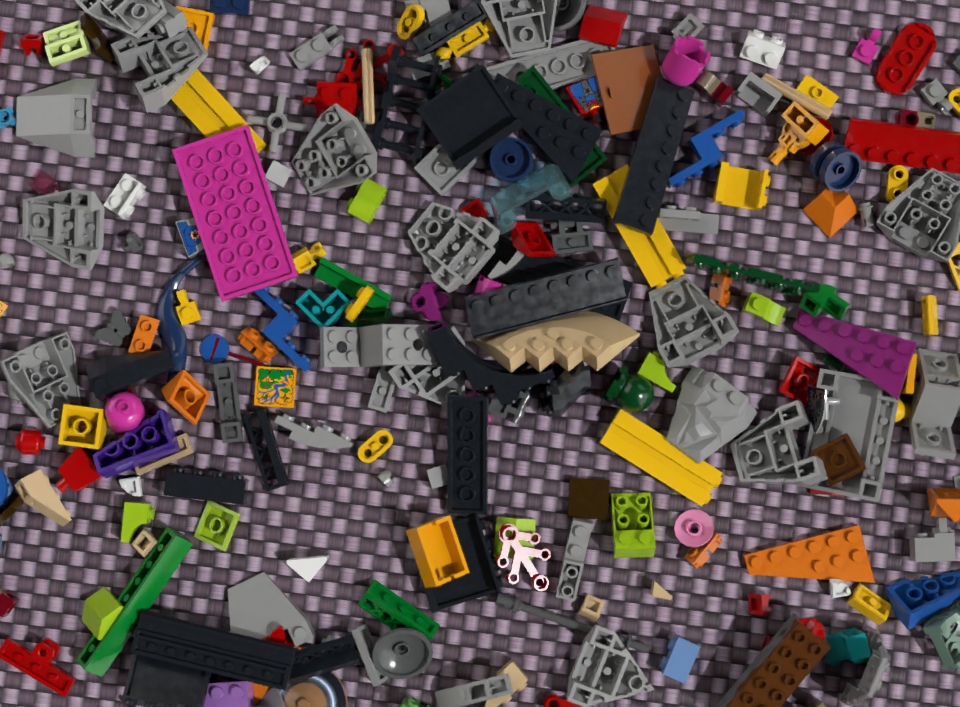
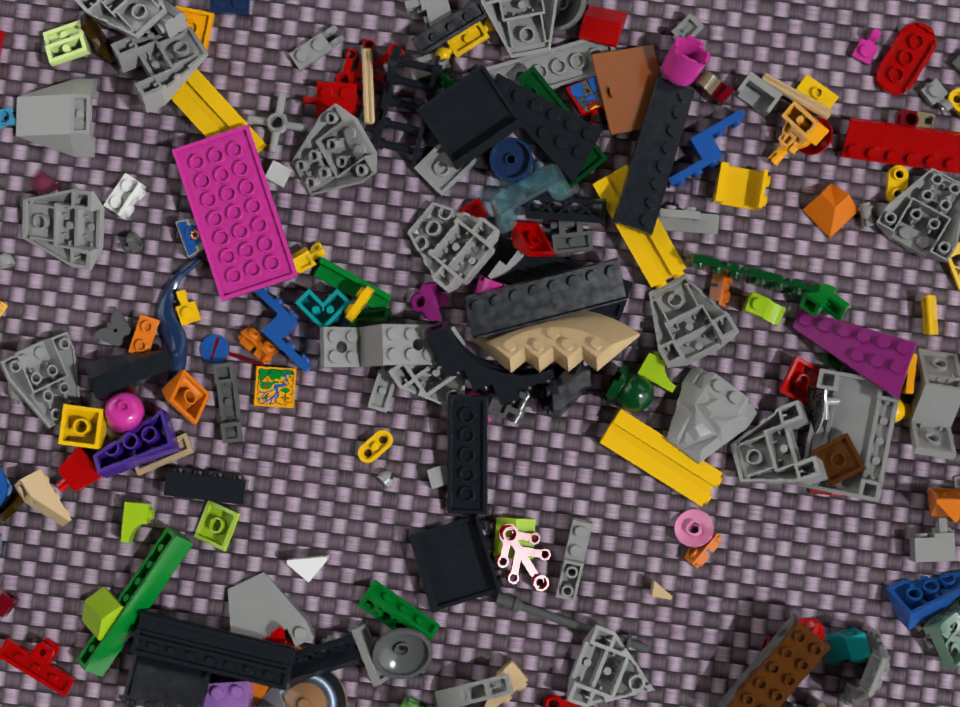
(29, 441): red head -> none
(32, 41): red tile -> none
(132, 486): white tile -> none
(144, 542): tan slope -> none
(259, 65): white tile -> none
(272, 446): black fence -> none
(322, 436): light grey slope -> none
(366, 201): lime brick -> none
(410, 21): yellow plate -> none
(437, 551): light orange piece -> none
(588, 498): dark brown tile -> none
(591, 608): tan slope -> none
(632, 525): lime slope -> none
(679, 658): medium blue brick -> none
(759, 604): red tile -> none
(763, 49): white bracket -> none
(823, 556): orange wing -> none
(835, 166): dark blue wheel -> none
(838, 588): white tile -> none
(869, 604): yellow slope -> none

